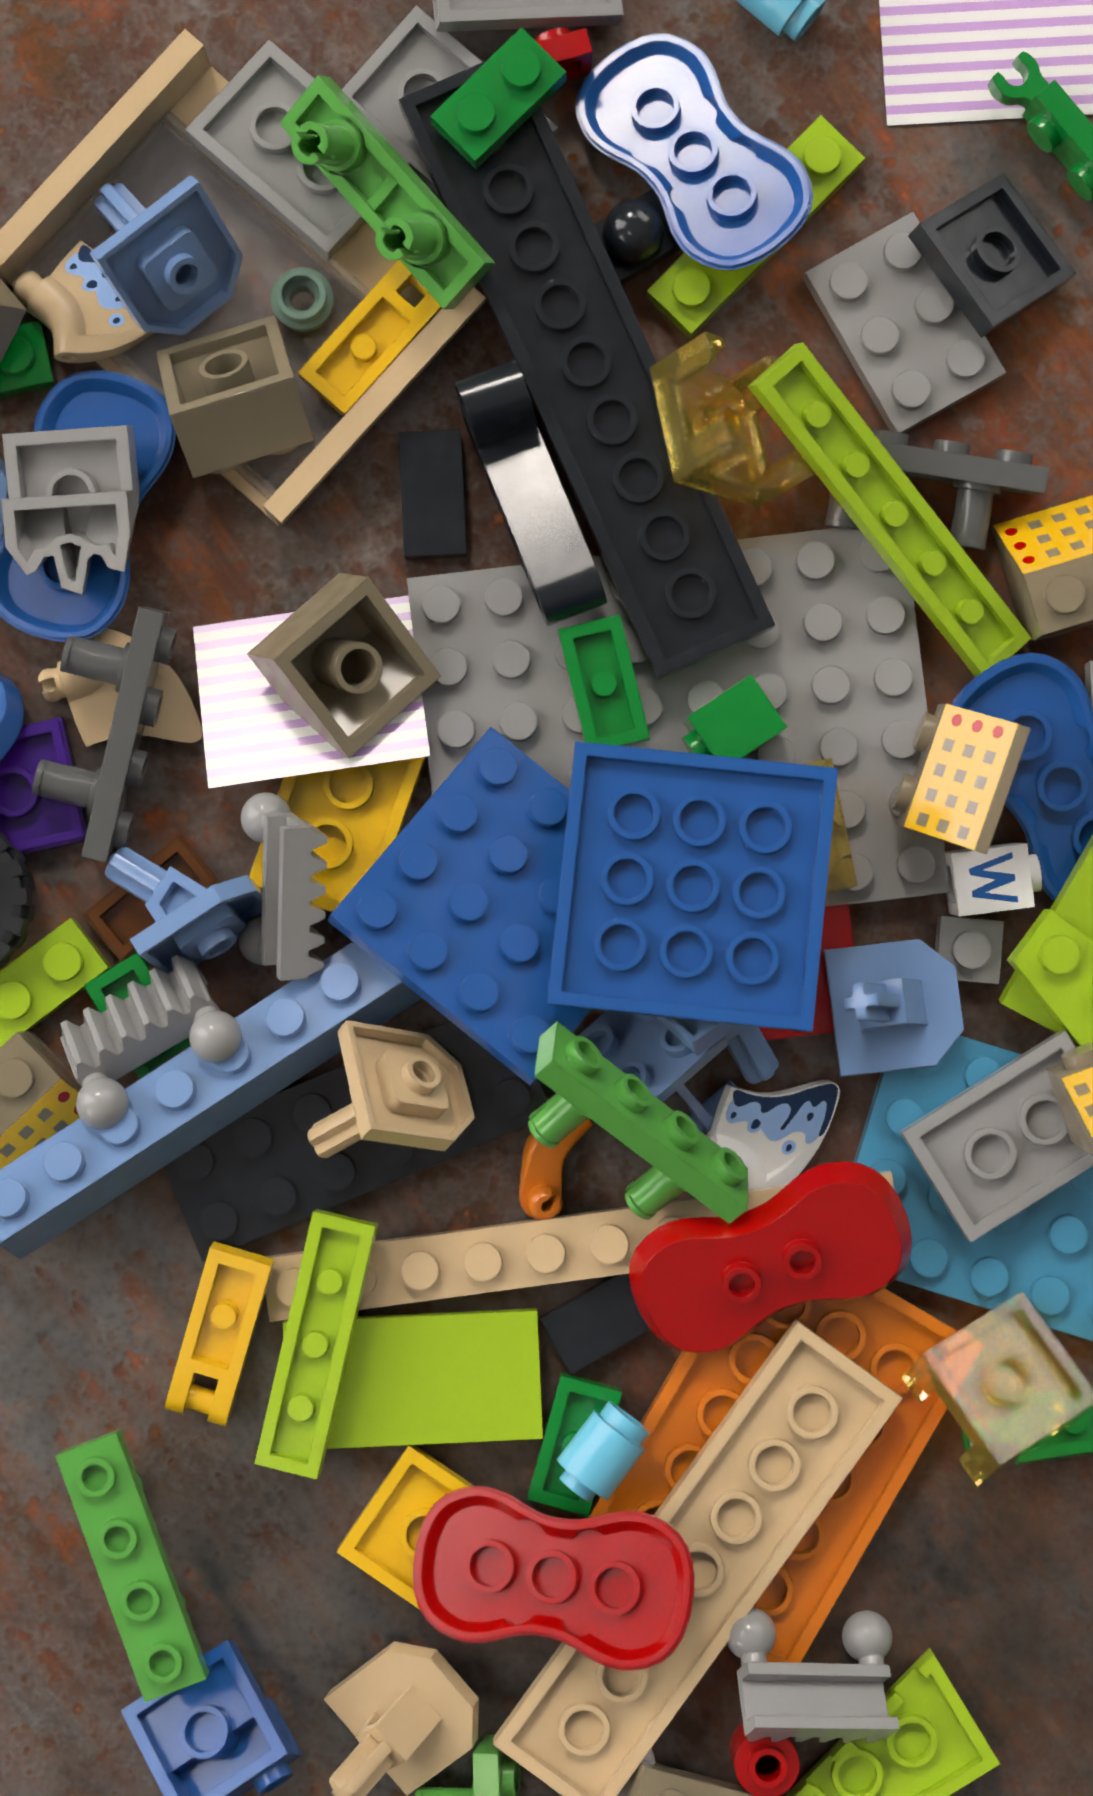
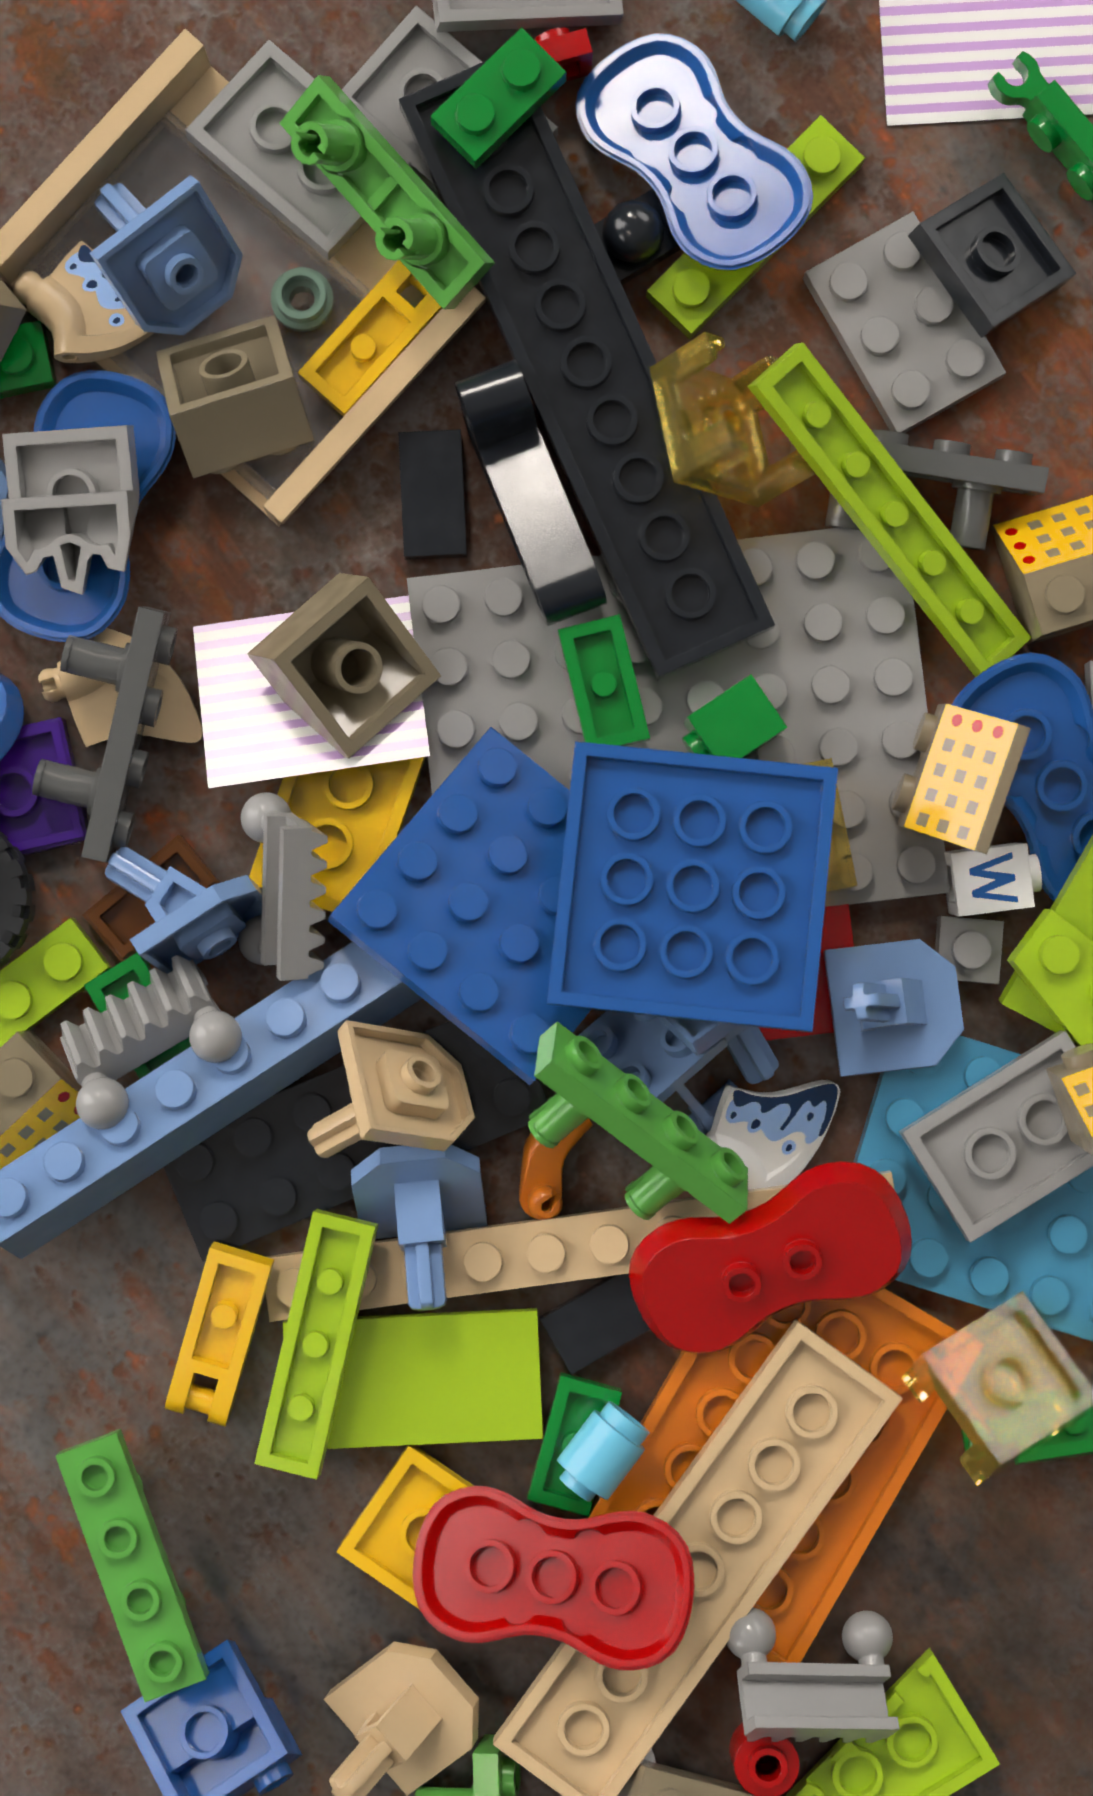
(418, 1199): none -> medium blue piece

